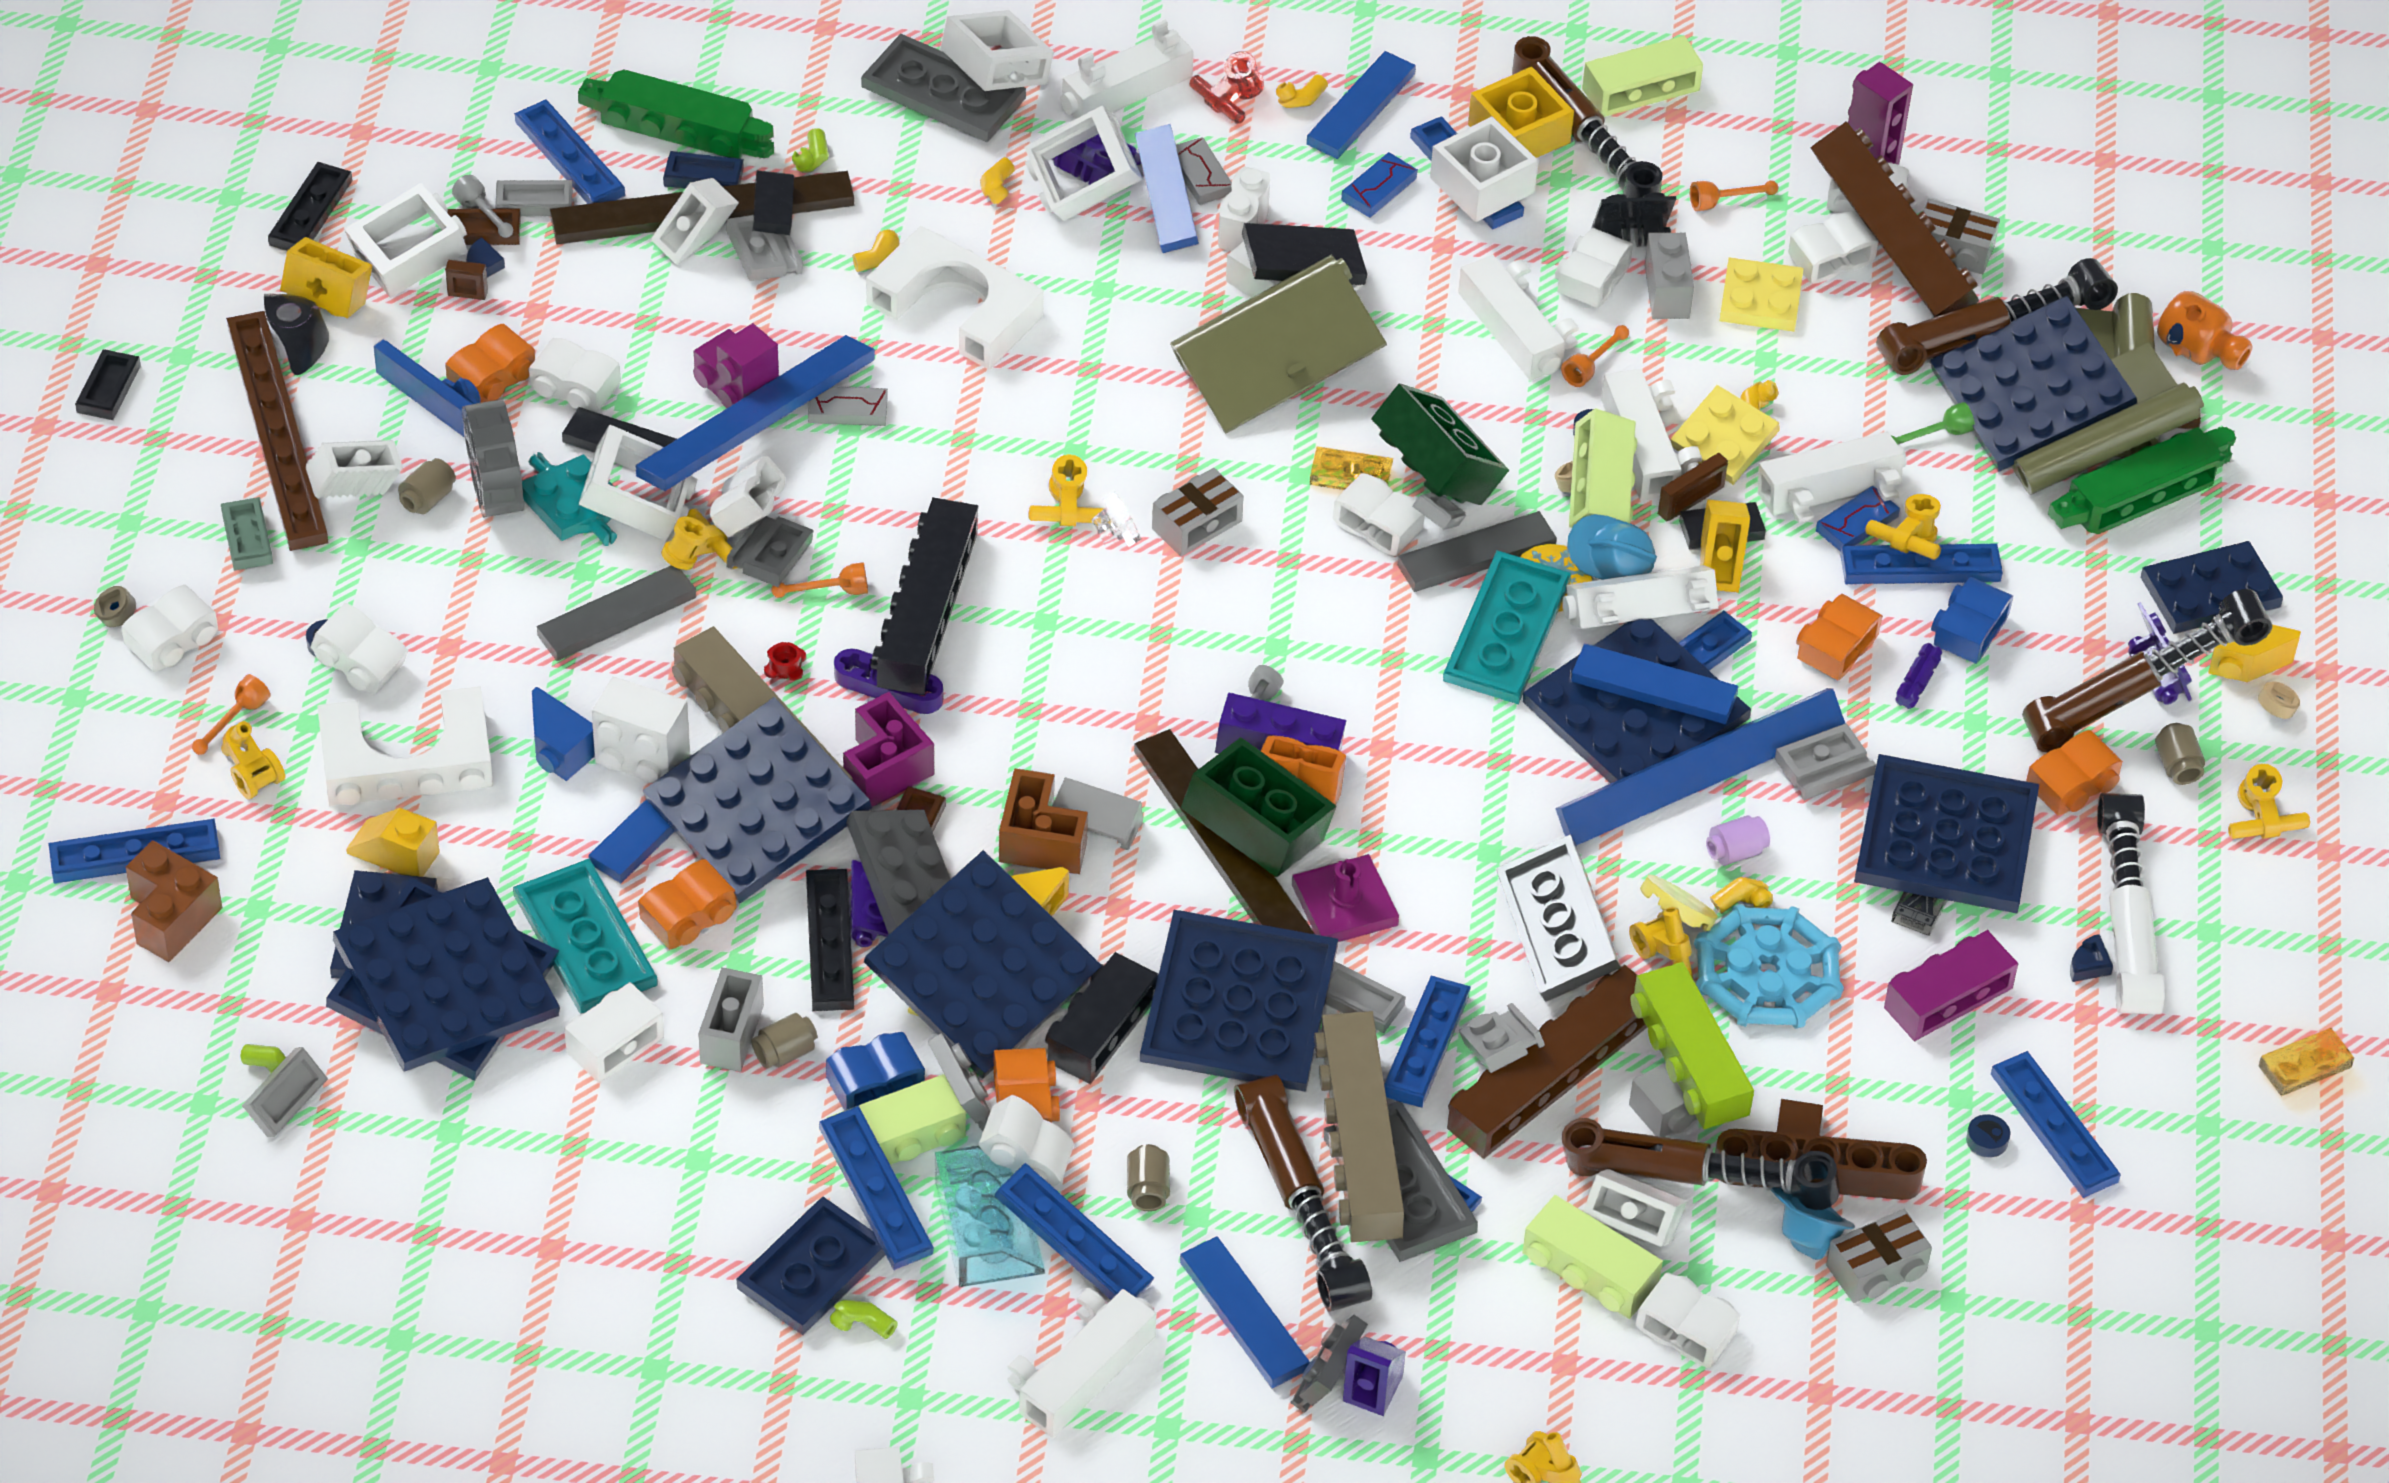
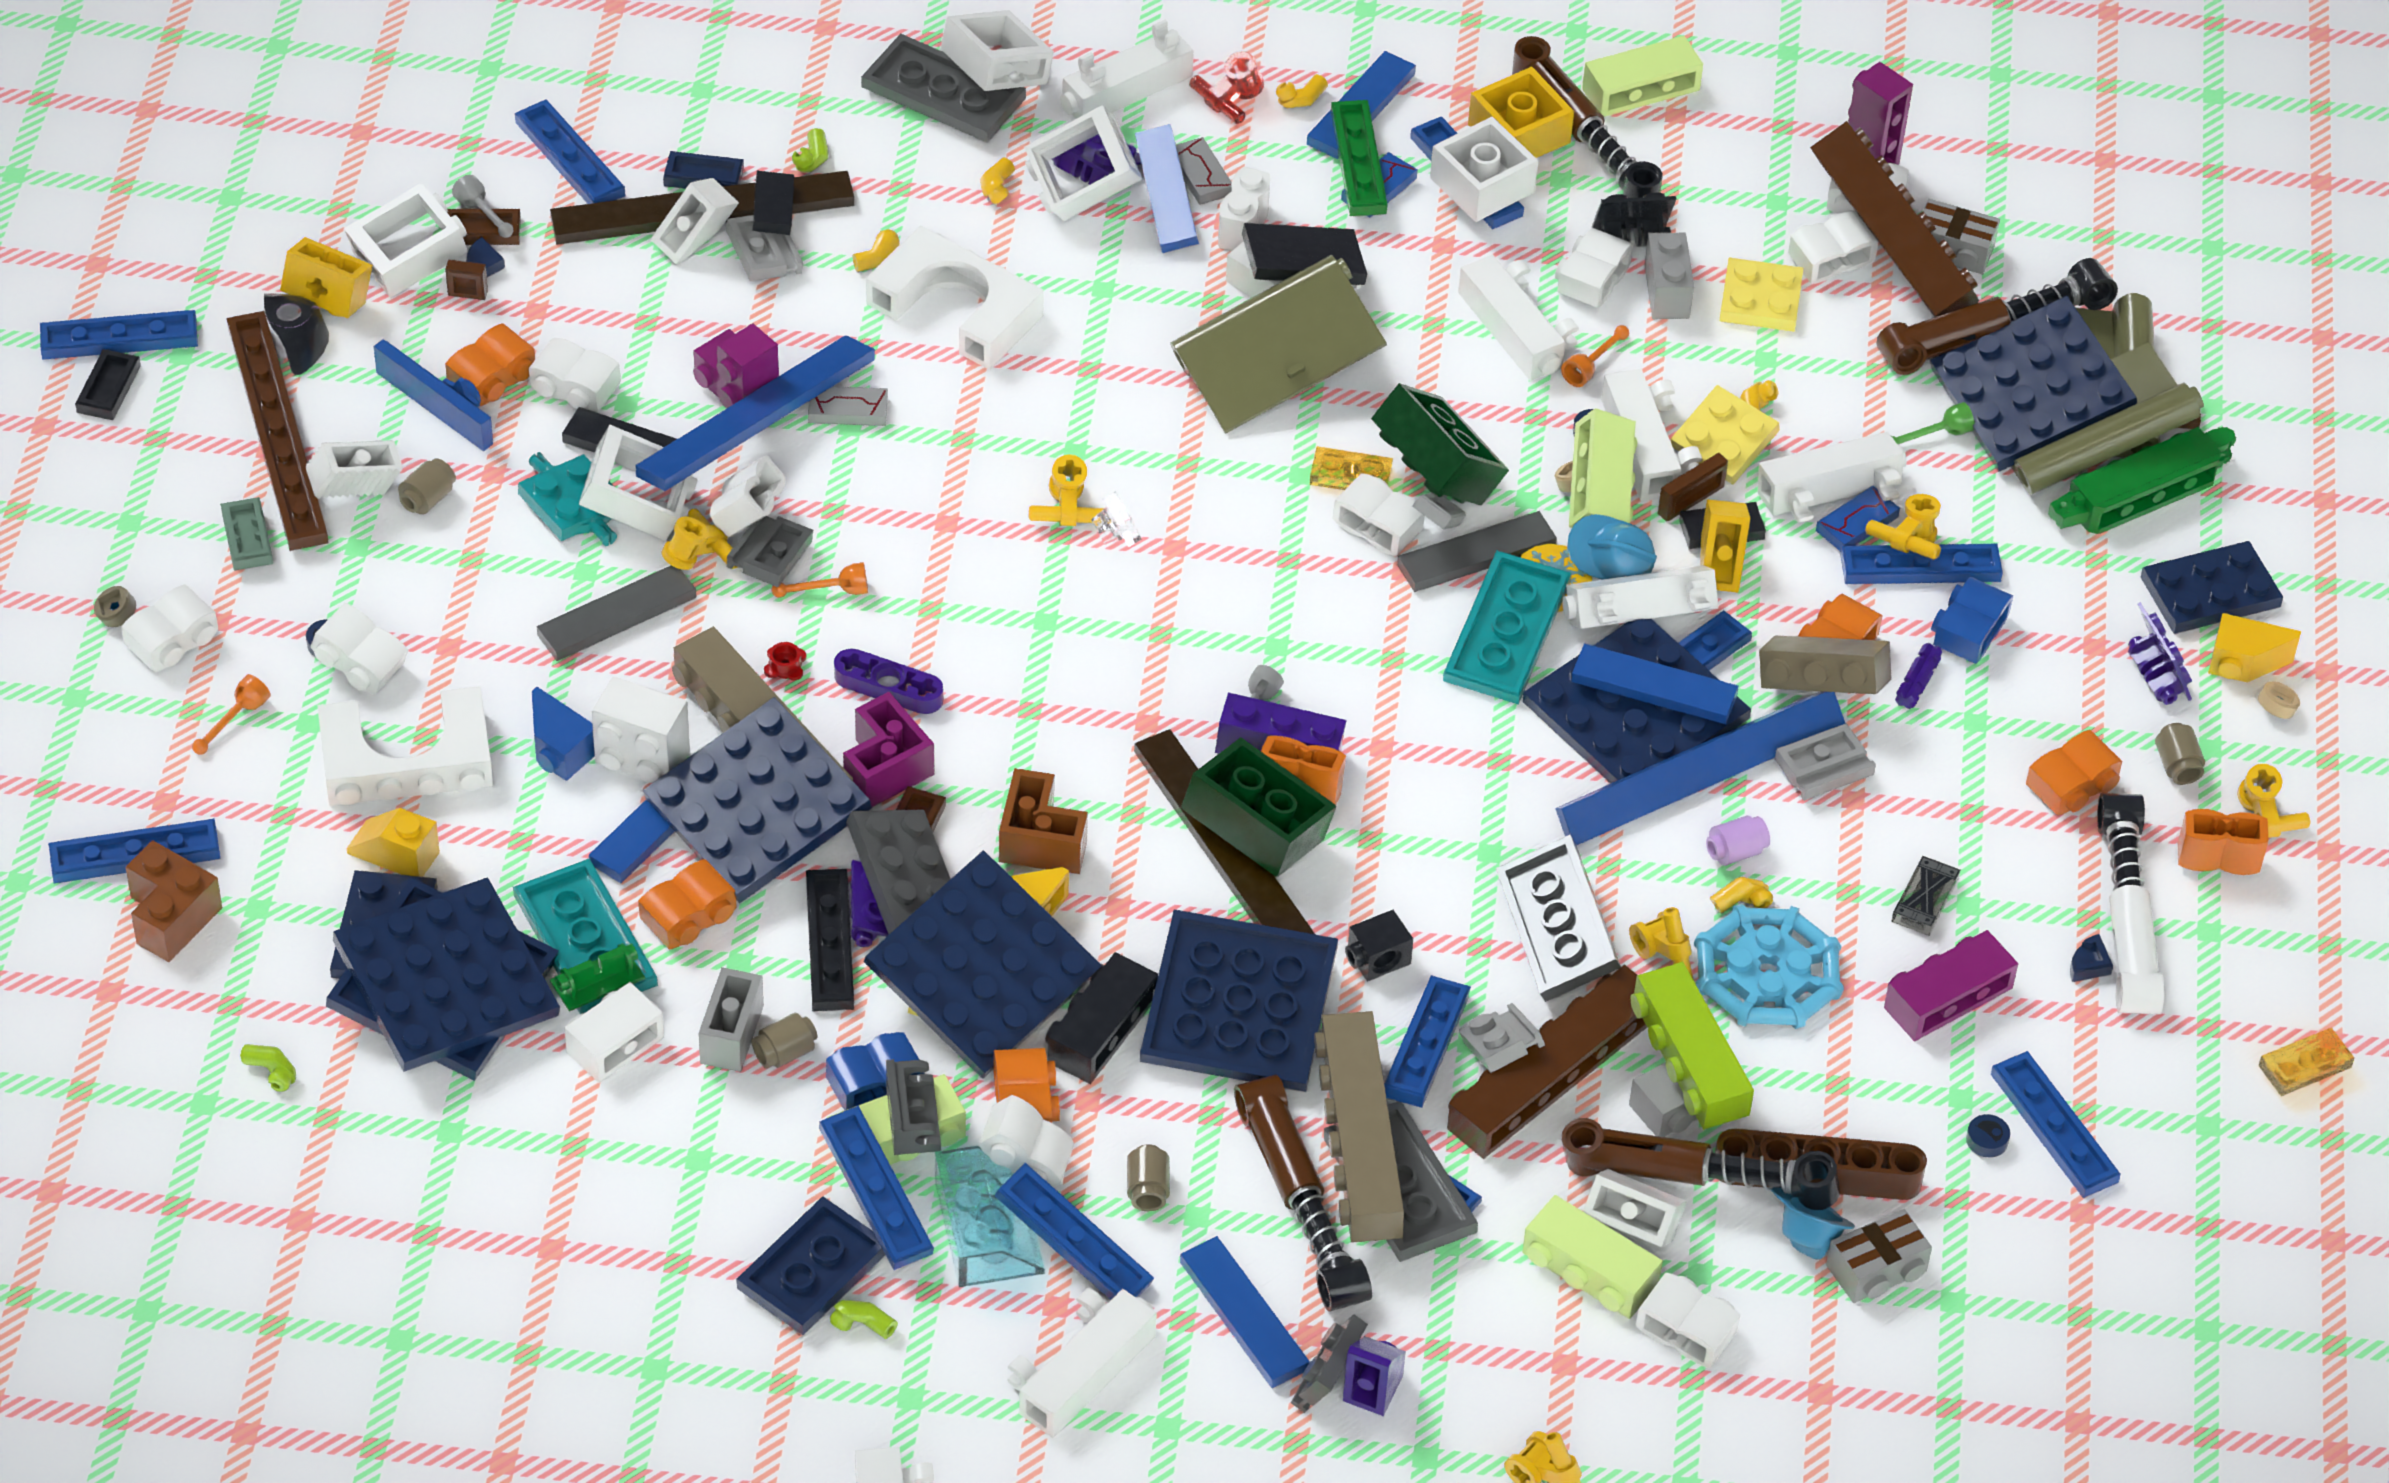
(118, 334): none -> blue tile
(250, 761): yellow piece -> none
(284, 1092): light grey tile -> none
(310, 206): black tile -> none
(493, 458): dark grey connector -> none
(533, 196): light grey tile -> none
(598, 977): none -> green hinge
(678, 114): green hinge -> none
(912, 1107): none -> dark grey hinge
(926, 596): black brick -> none
(966, 1087): light grey plate -> none
(1107, 811): light grey hinge -> none
(1197, 511): light grey brick -> none
(1345, 899): magenta tile -> none
(1357, 993): light grey tile -> none
(1358, 158): none -> green tile
(1379, 945): none -> black brick
(1692, 910): light yellow tile -> none
(1705, 194): orange hinge -> none
(1799, 1117): reddish brown tile -> none
(1825, 664): none -> dark tan brick
(1947, 833): dark blue plate -> none
(2056, 719): piece -> none
(2202, 331): orange piece -> none
(2222, 841): none -> orange brick

